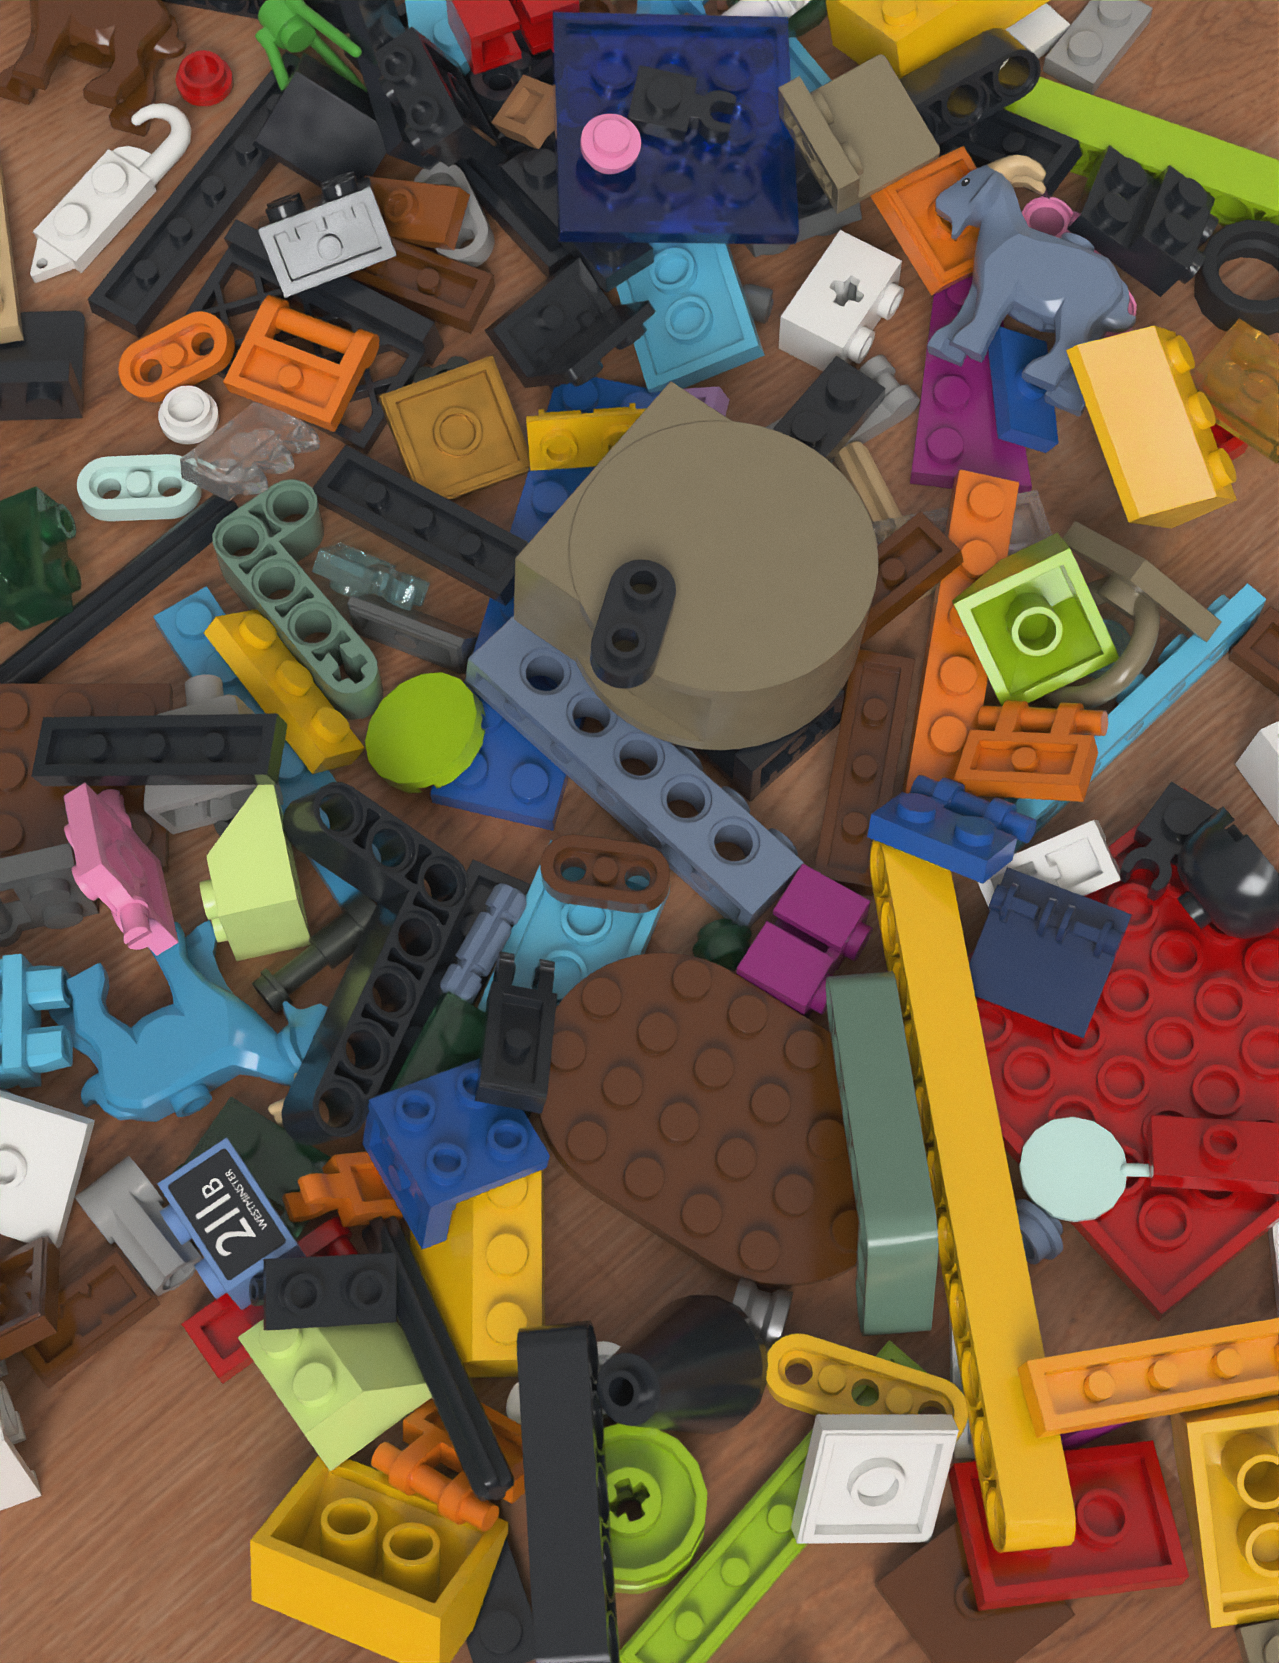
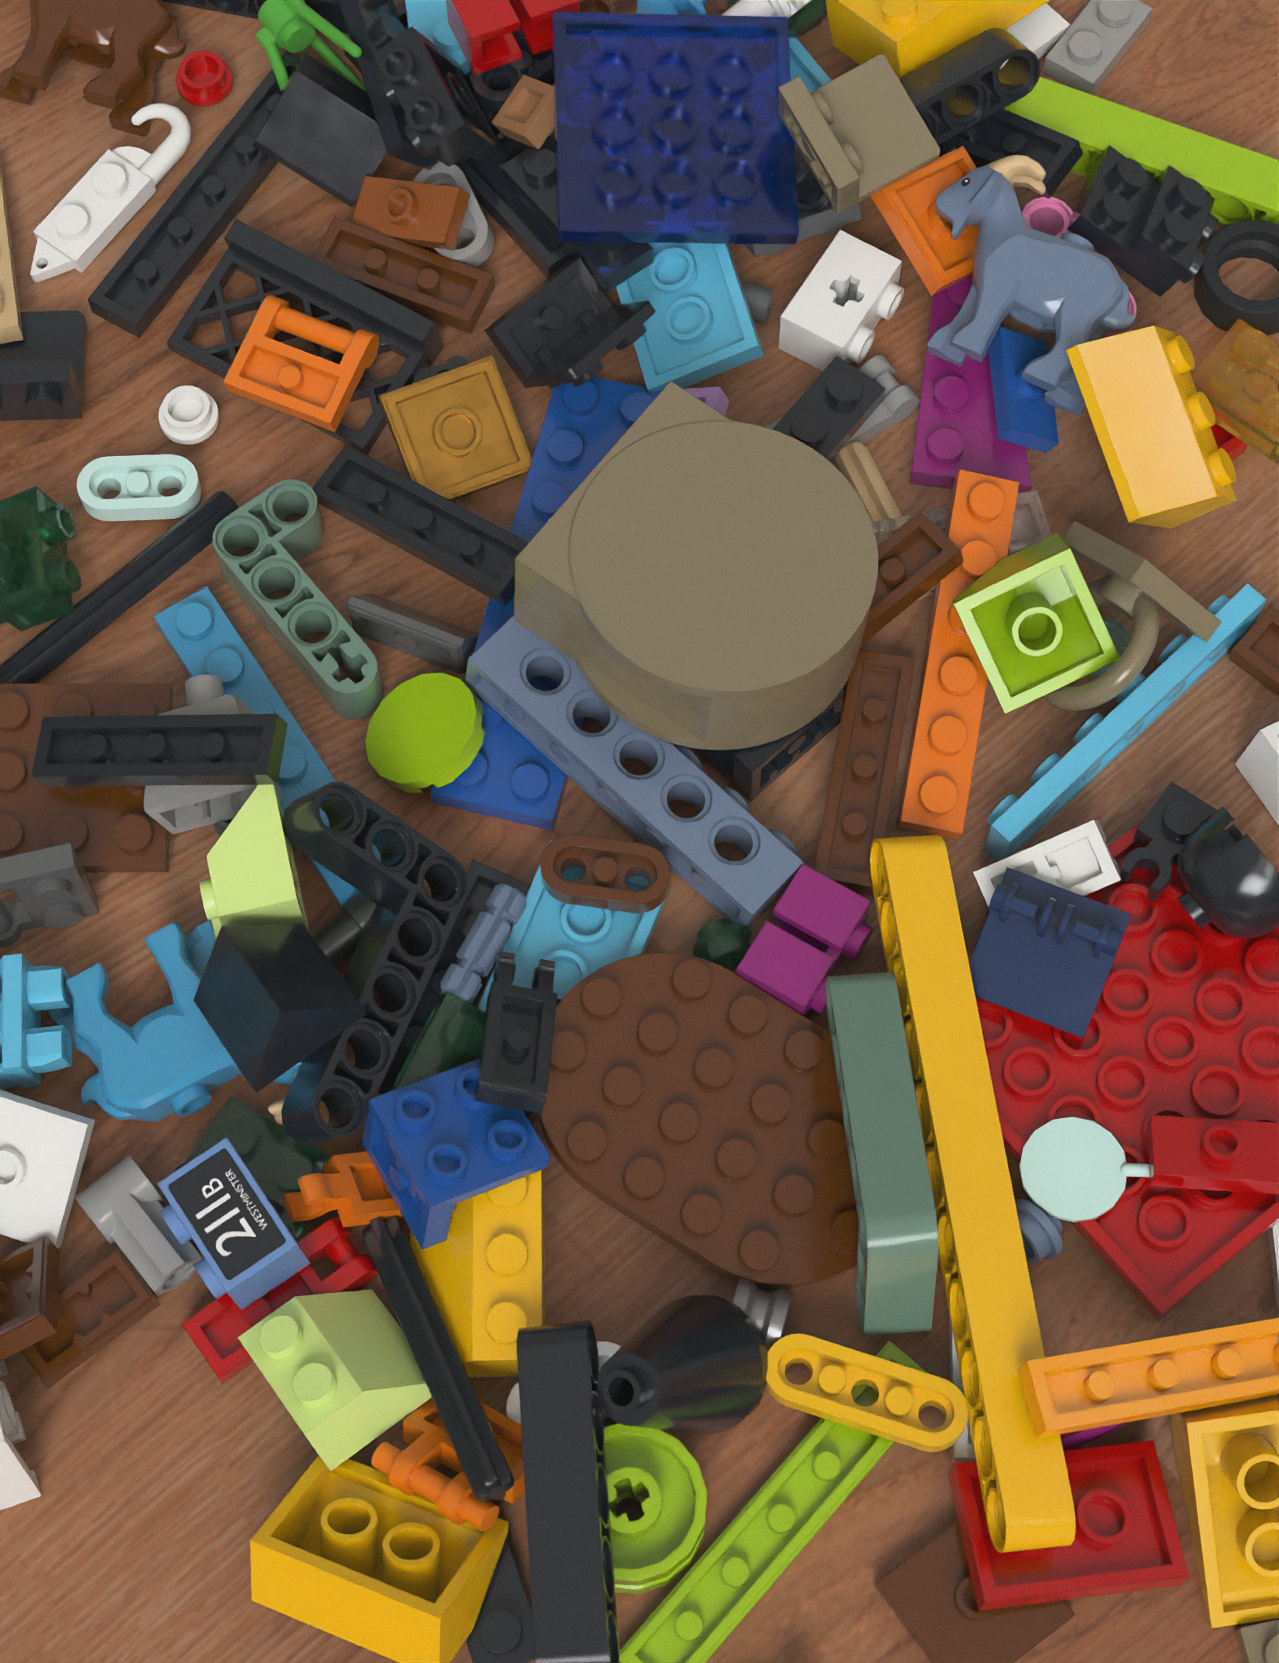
(119, 868): bright pink plate -> none
(178, 353): orange plate -> none
(246, 448): clear plate -> none
(273, 998): none -> black slope
(284, 688): yellow plate -> none
(325, 234): bracket -> none
(326, 1291): black hinge -> none
(360, 573): clear light blue plate -> none
(575, 438): yellow hinge -> none
(610, 143): bright pink plate -> none
(633, 618): black plate -> none
(667, 105): black plate -> none
(874, 1478): white plate -> none
(952, 827): blue plate -> none
(1032, 751): orange plate -> none

